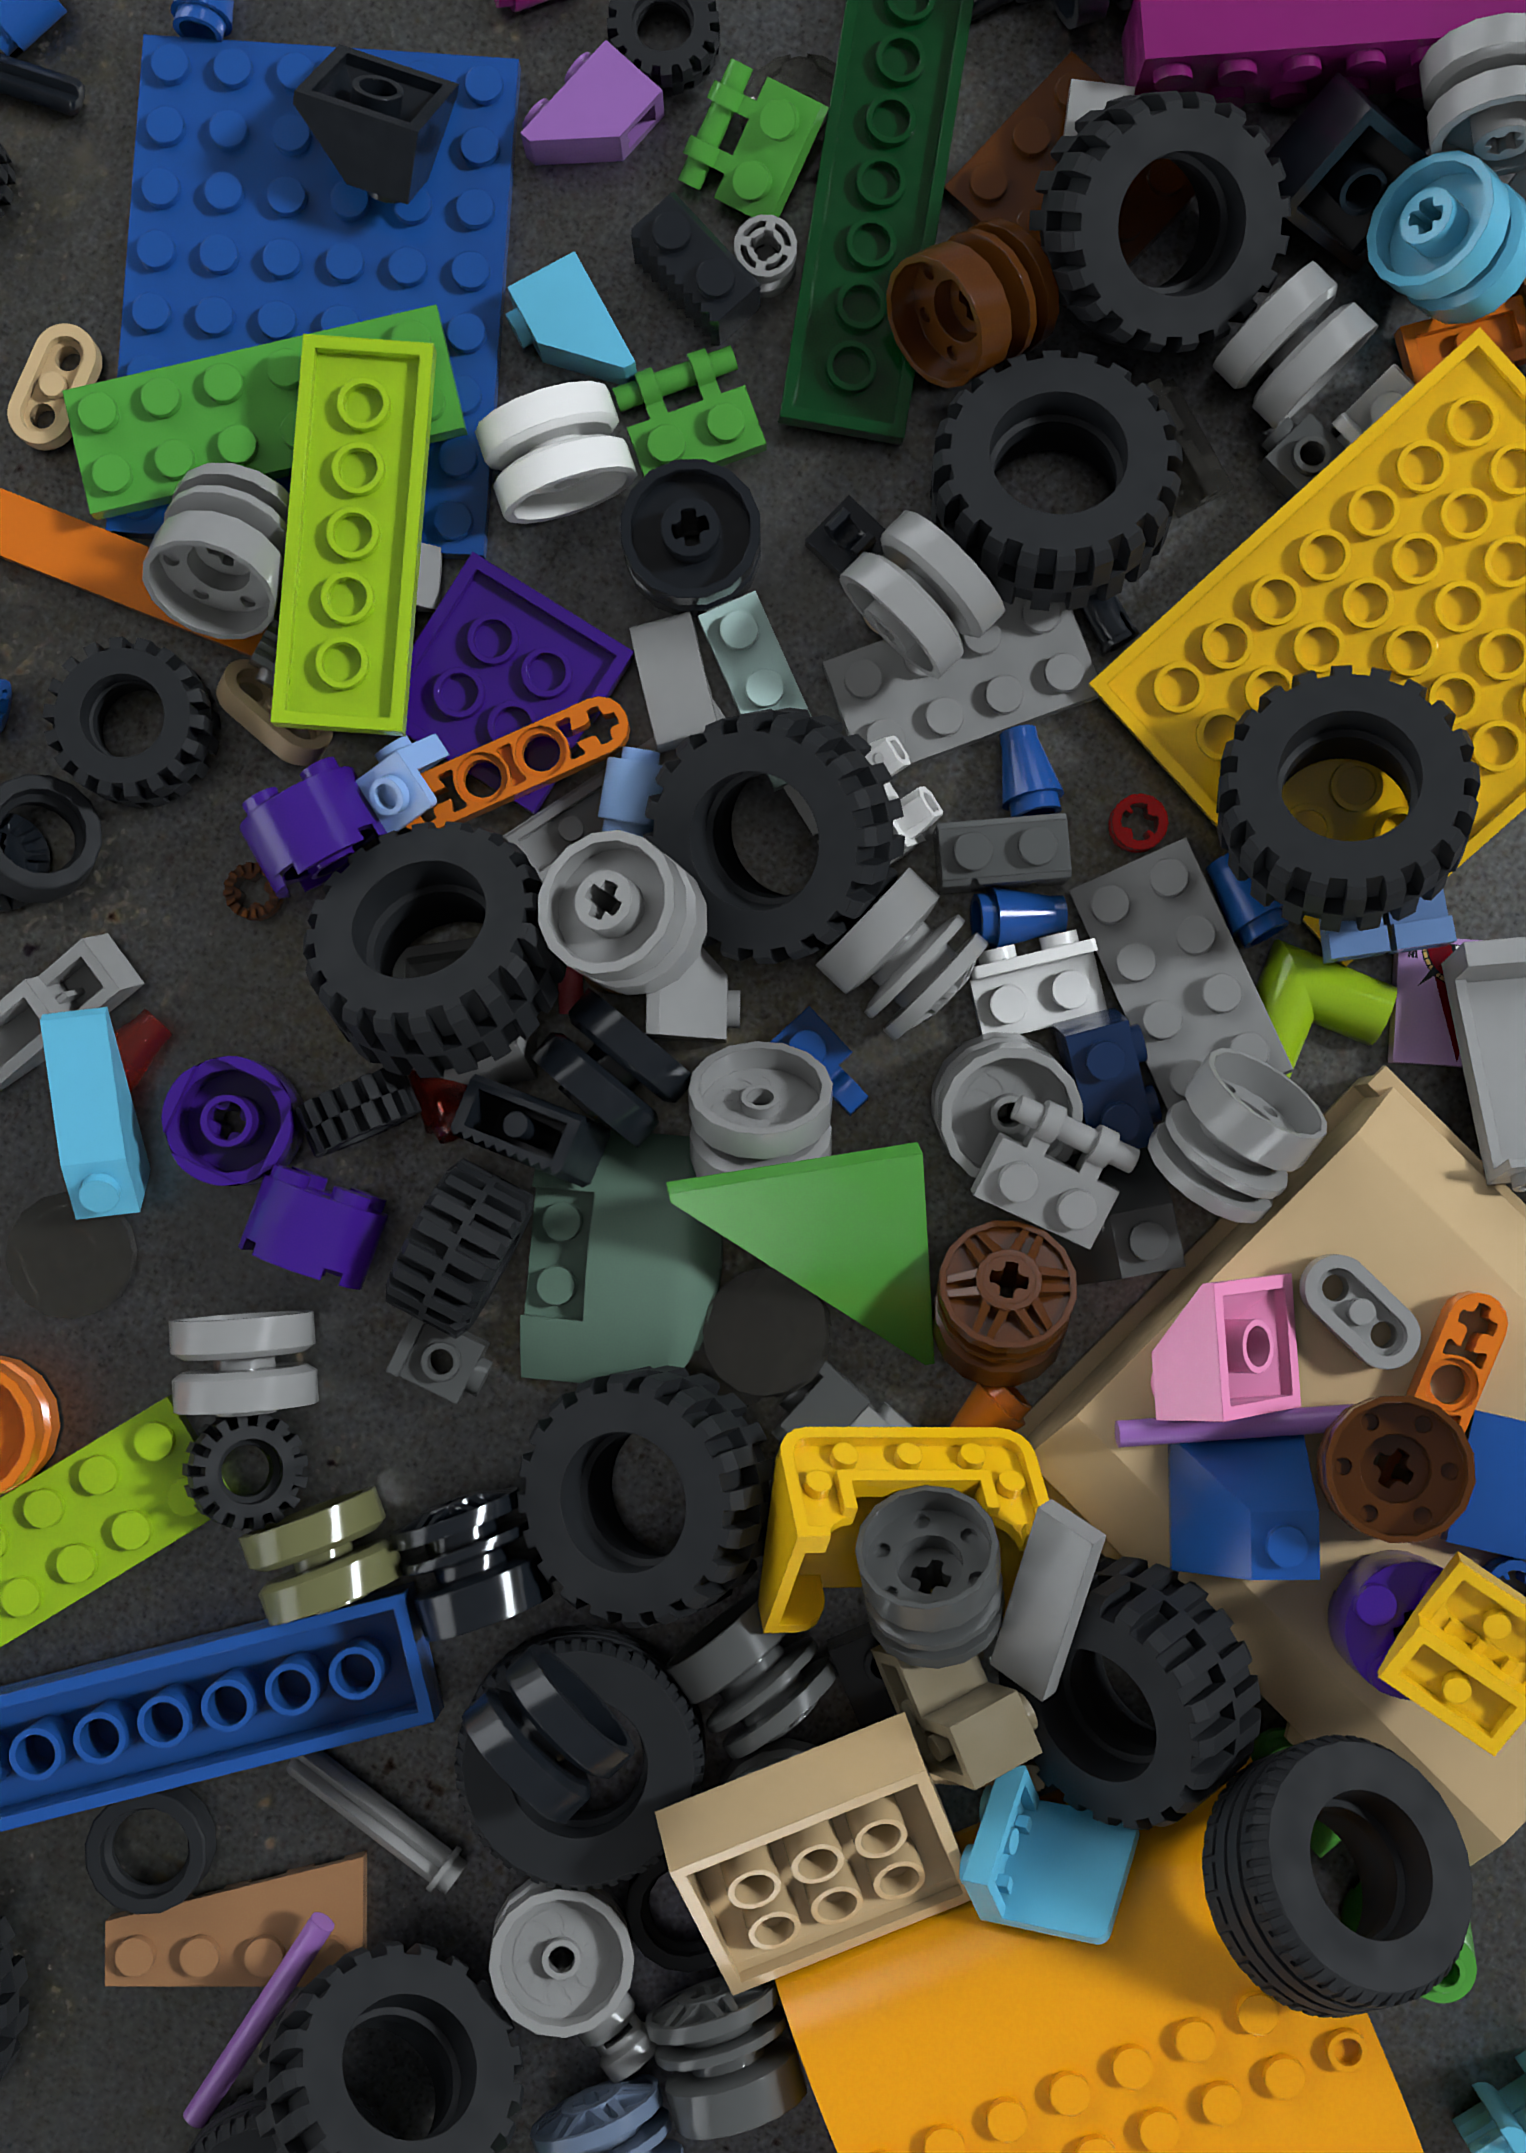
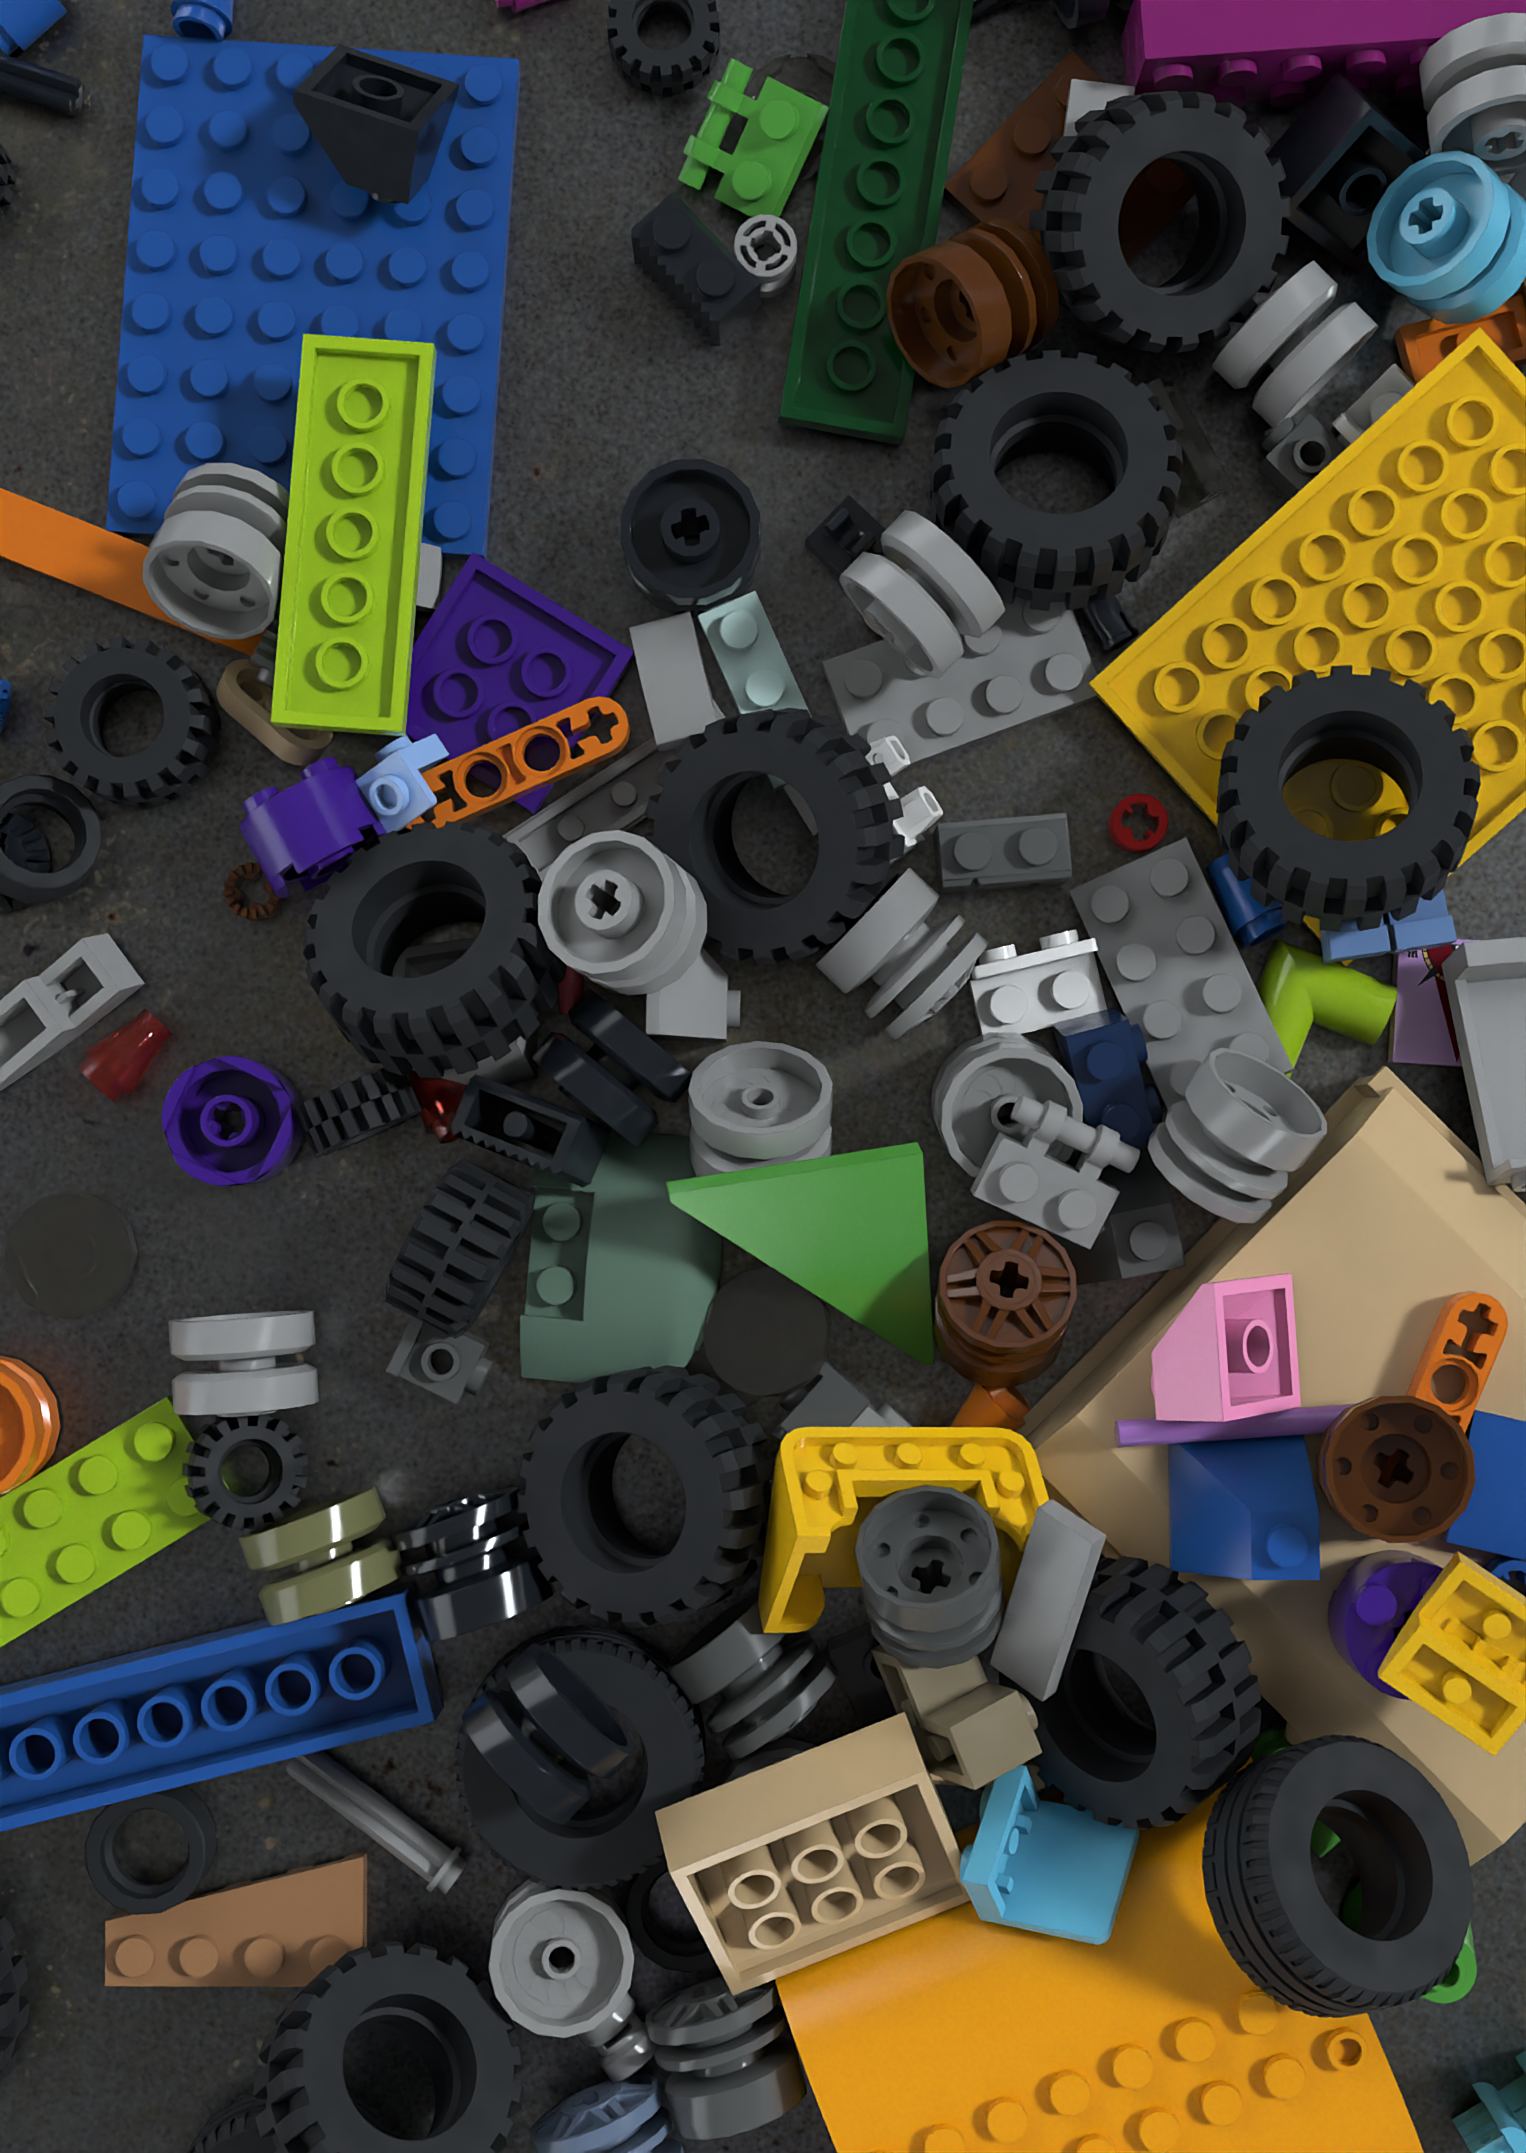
(43, 383): tan plate -> none
(93, 1115): medium azure slope -> none
(234, 407): bright green plate -> none
(258, 2019): medium lavender bar -> none
(312, 1228): dark purple brick -> none
(555, 452): white wheel -> none
(569, 322): medium azure slope -> none
(596, 114): medium lavender slope -> none
(627, 789): light blue brick -> none
(714, 429): bright green plate -> none
(814, 1036): blue plate -> none
(1016, 916): blue cone -> none
(1027, 774): blue cone -> none
(1358, 1309): light grey plate -> none

